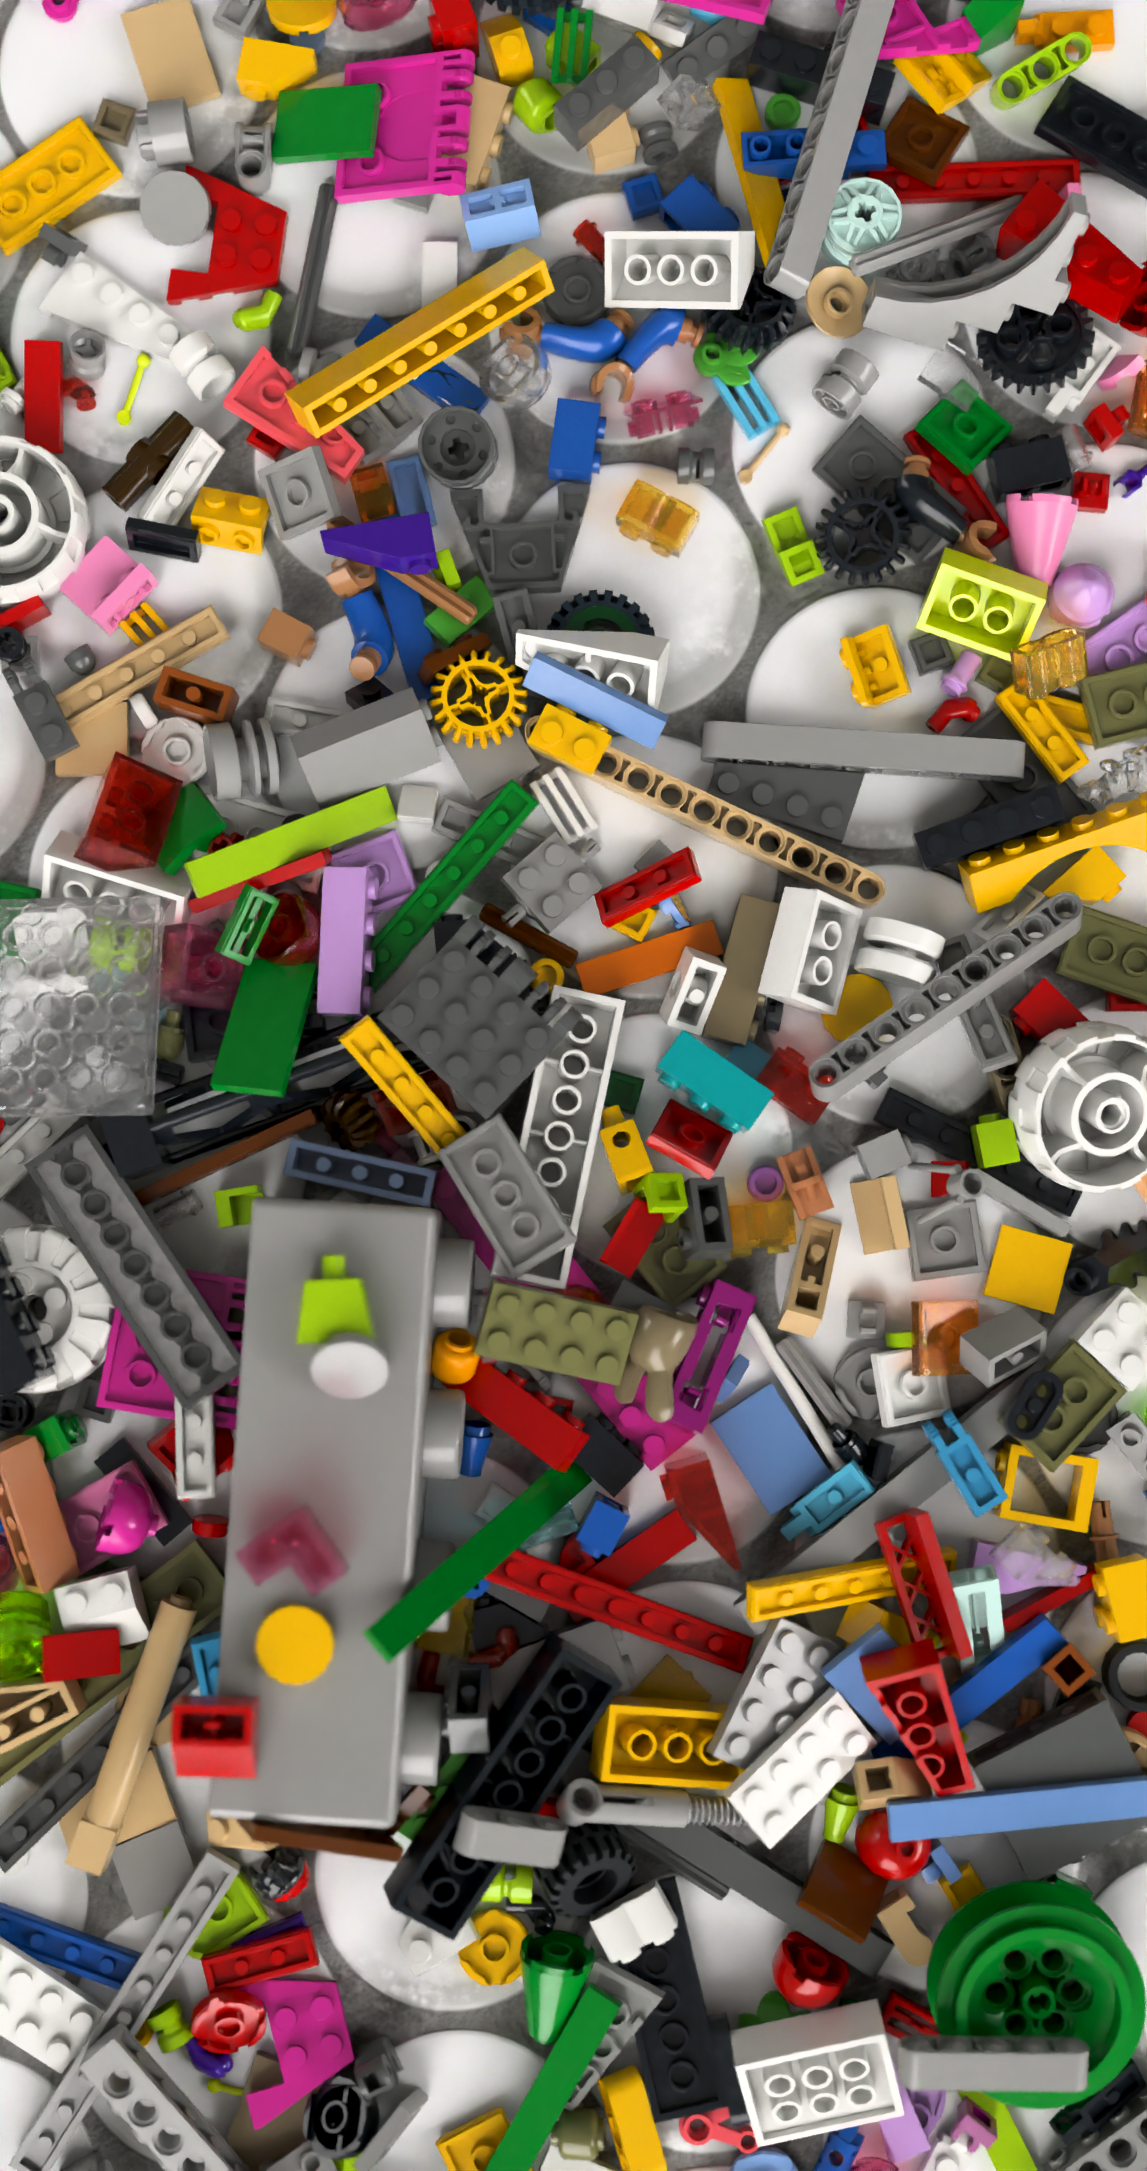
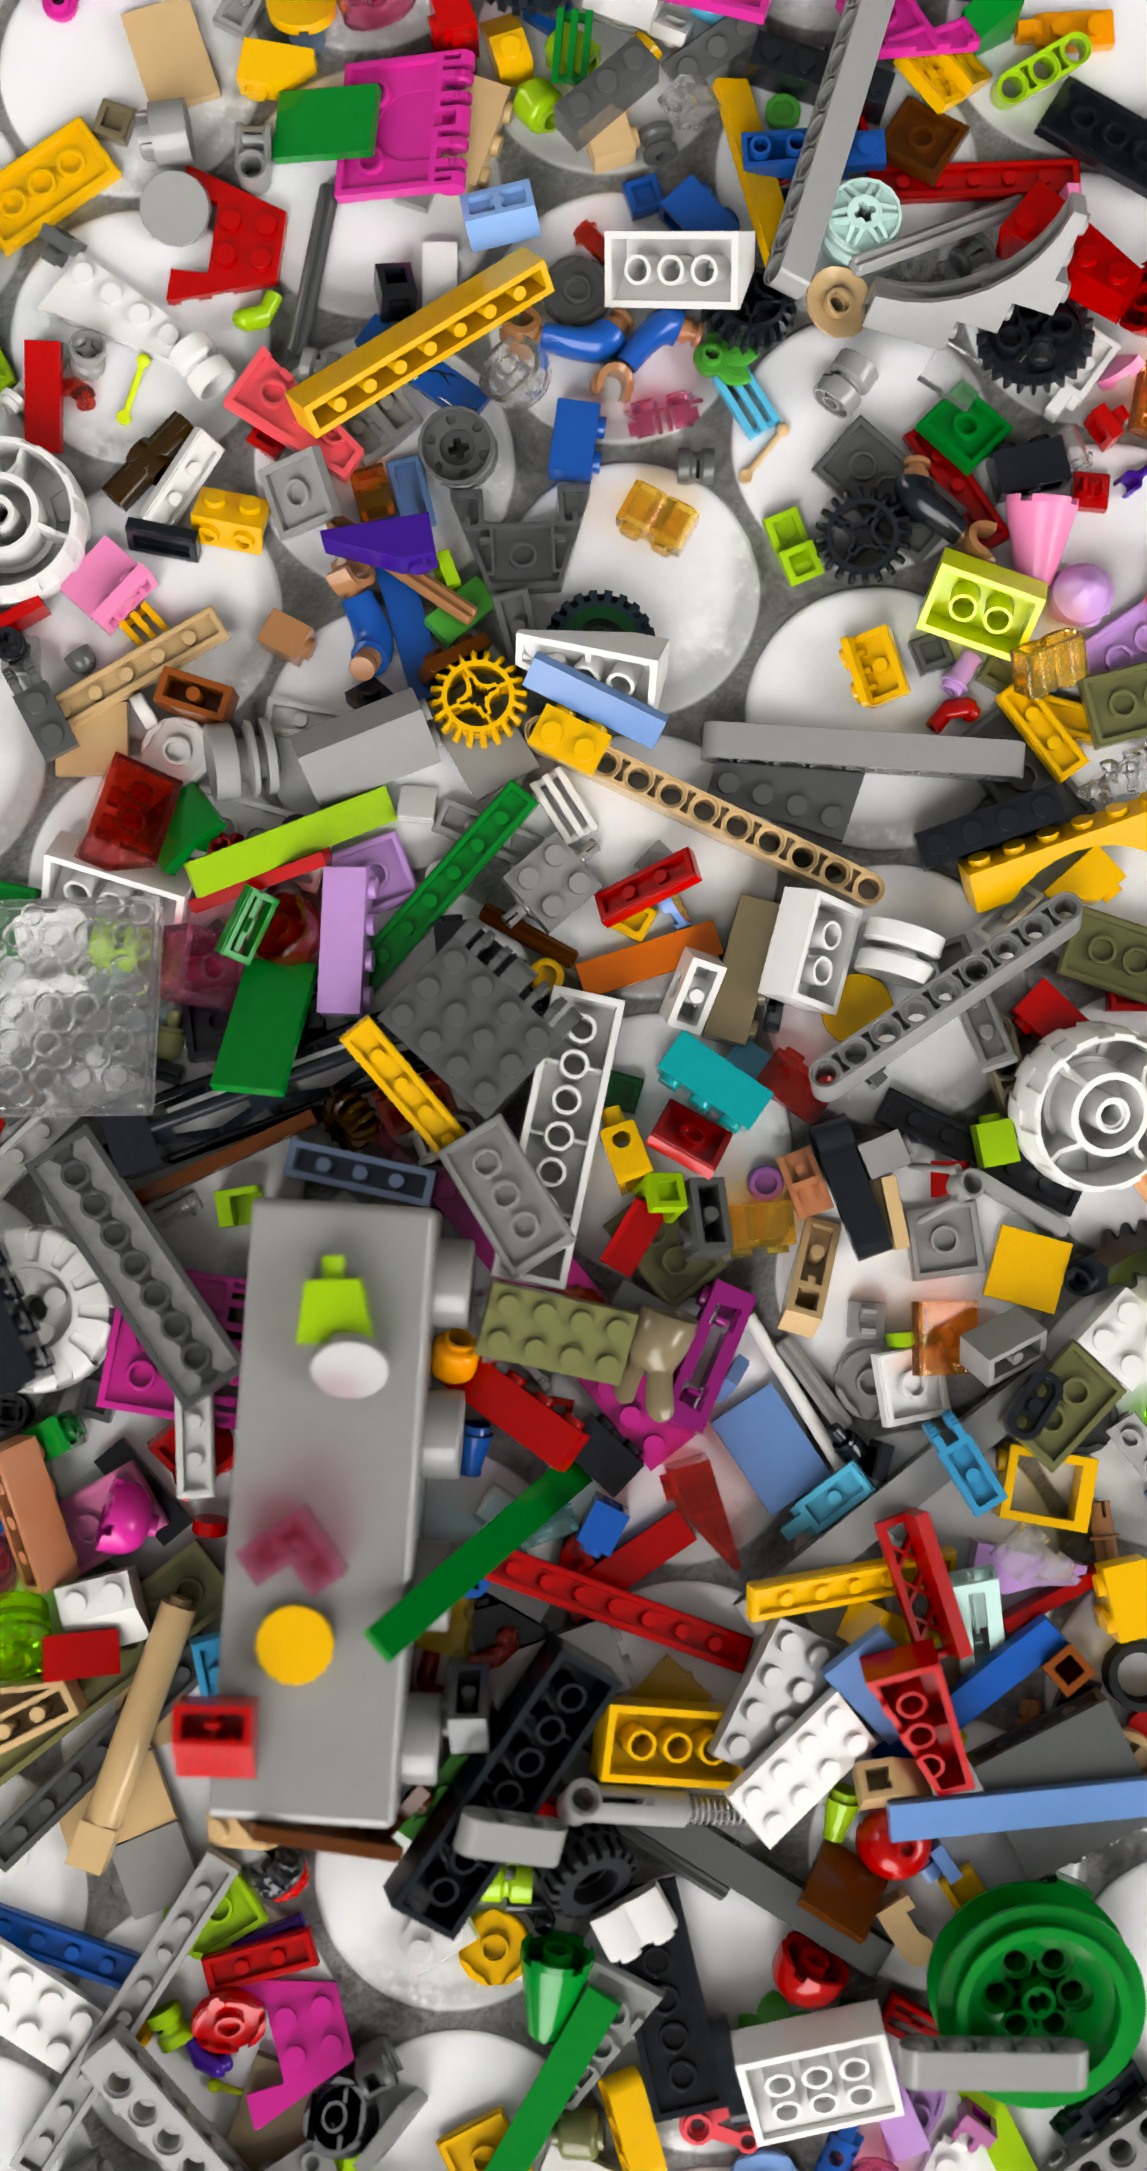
(395, 291): none -> black brick
(849, 1186): none -> black beam

